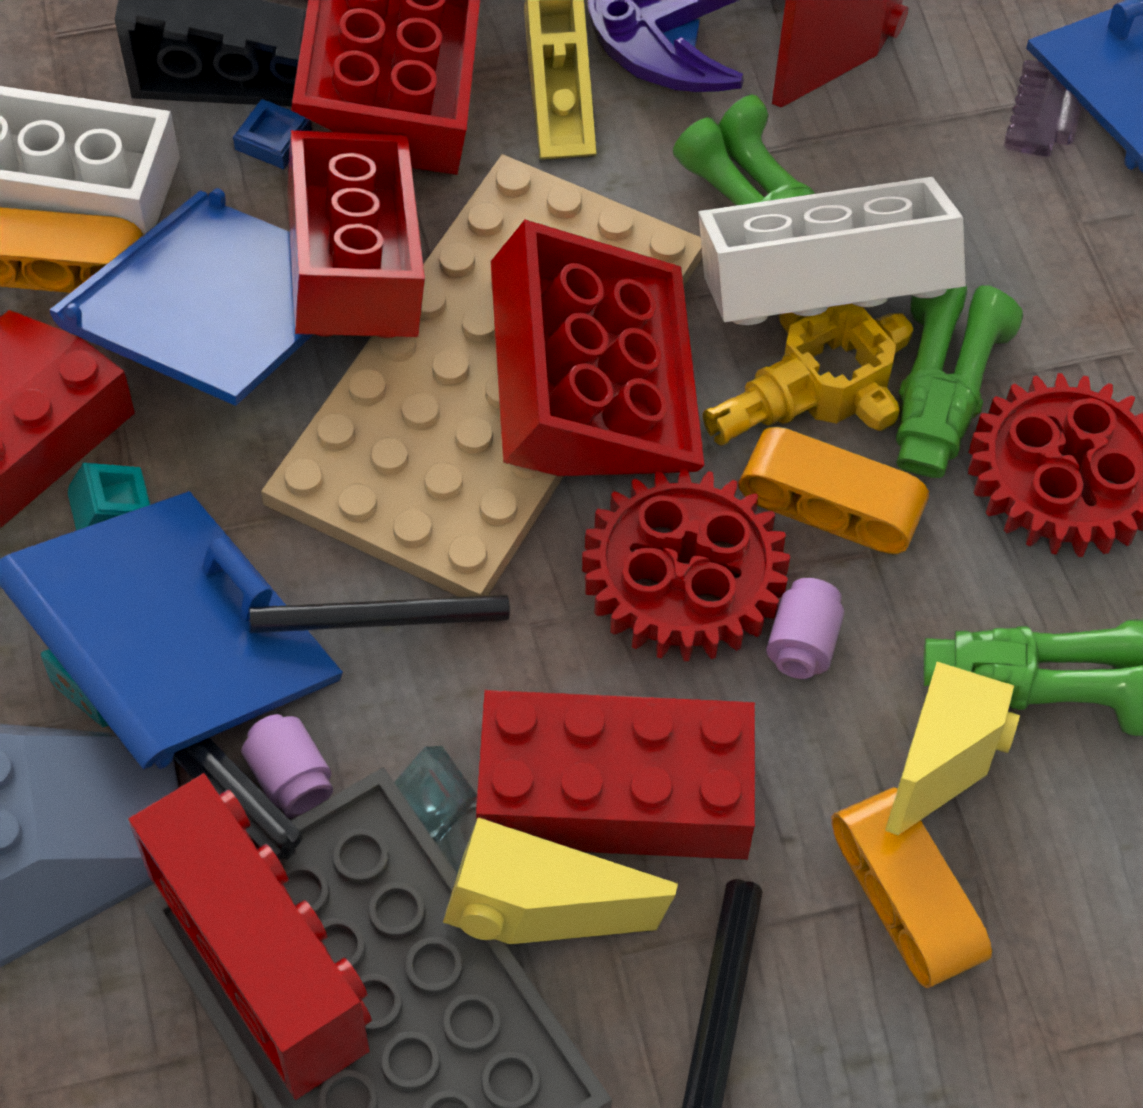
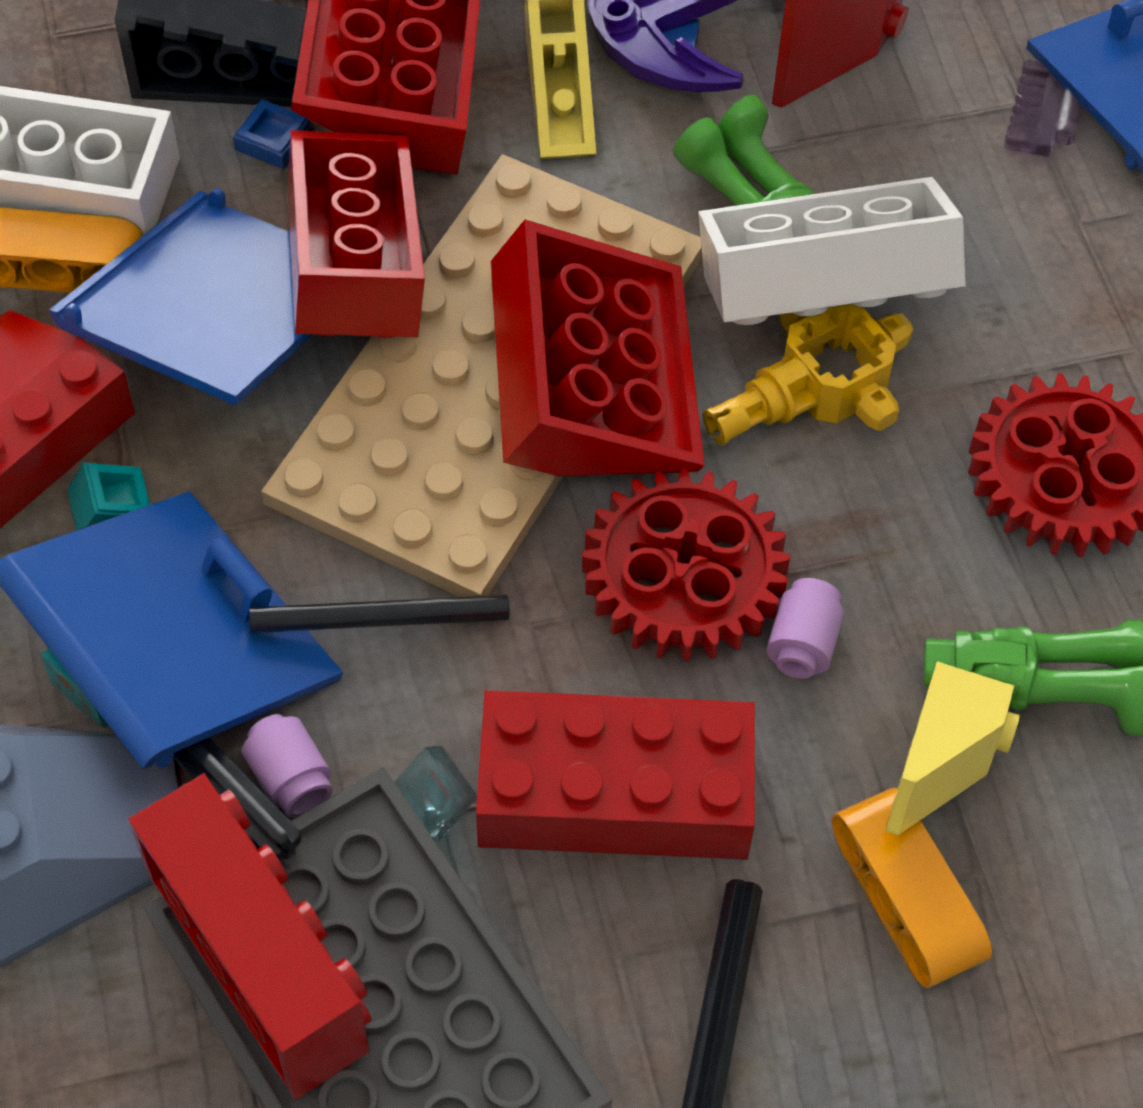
(542, 891): light yellow slope -> none
(834, 490): light orange beam -> none
(939, 404): bright green piece -> none

